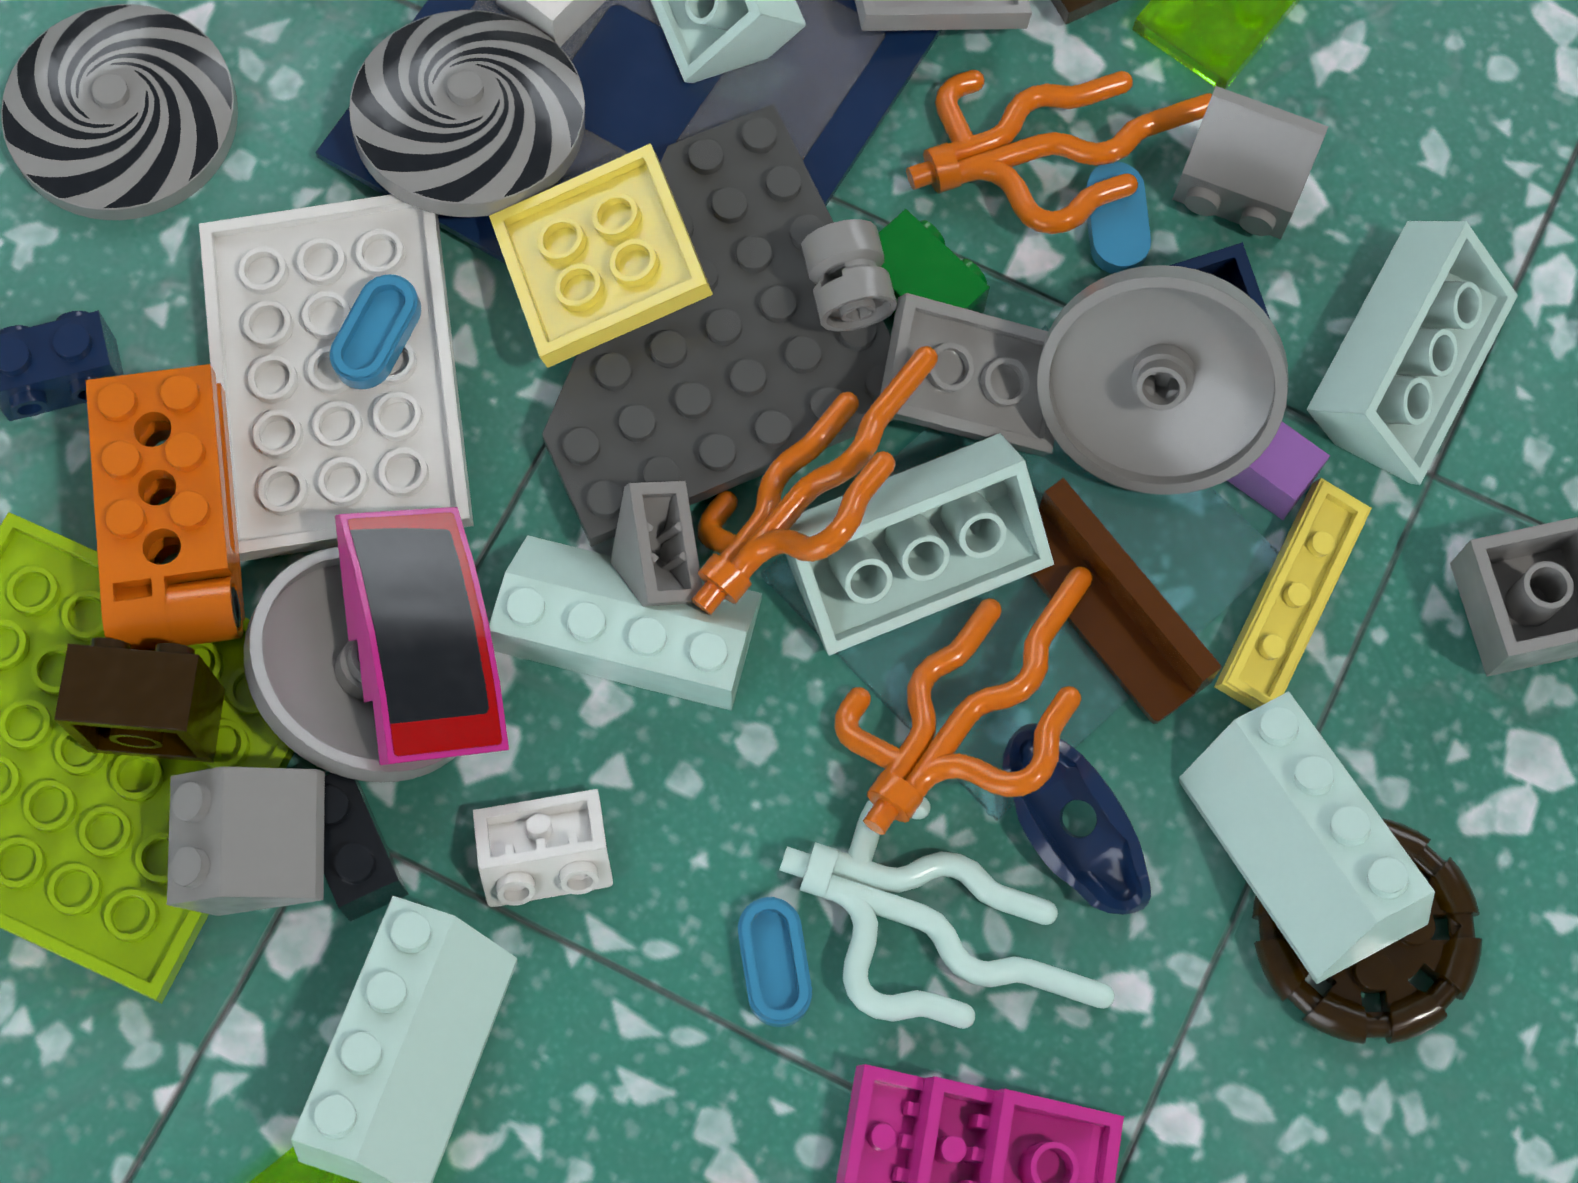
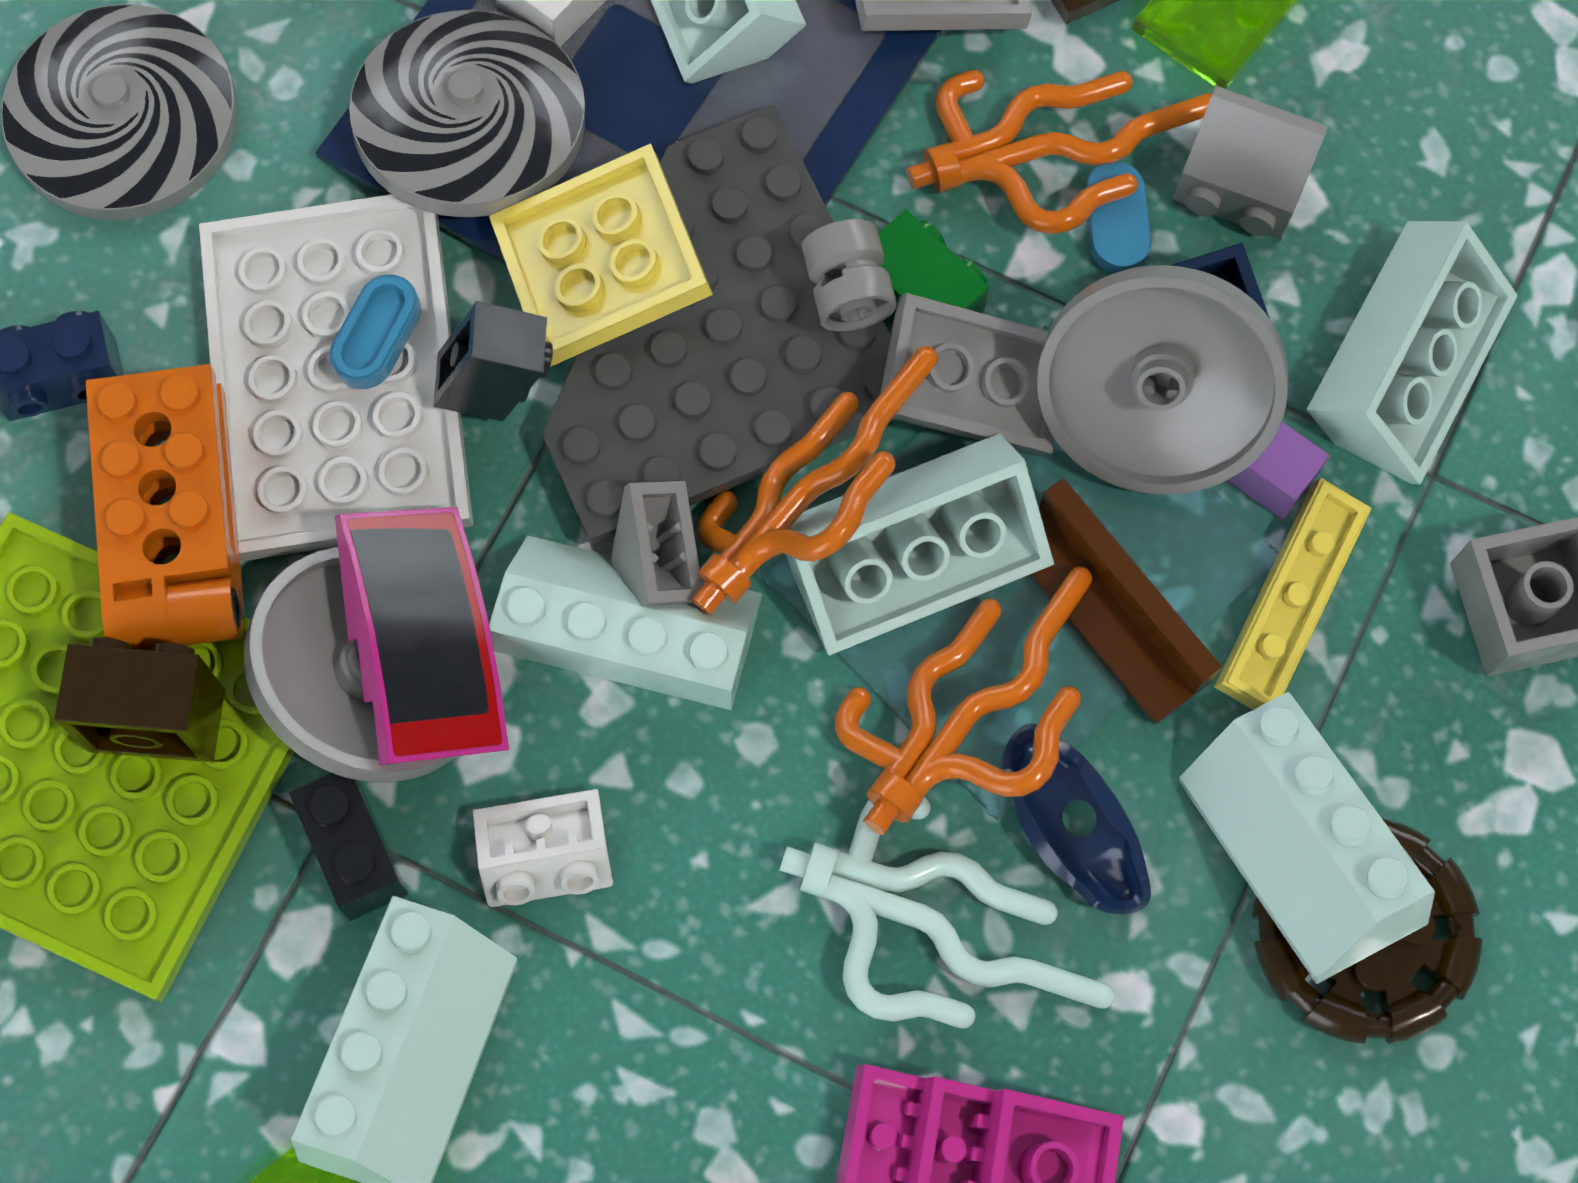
(245, 839): light grey slope -> none
(491, 361): none -> black brick
(774, 962): dark azure tile -> none

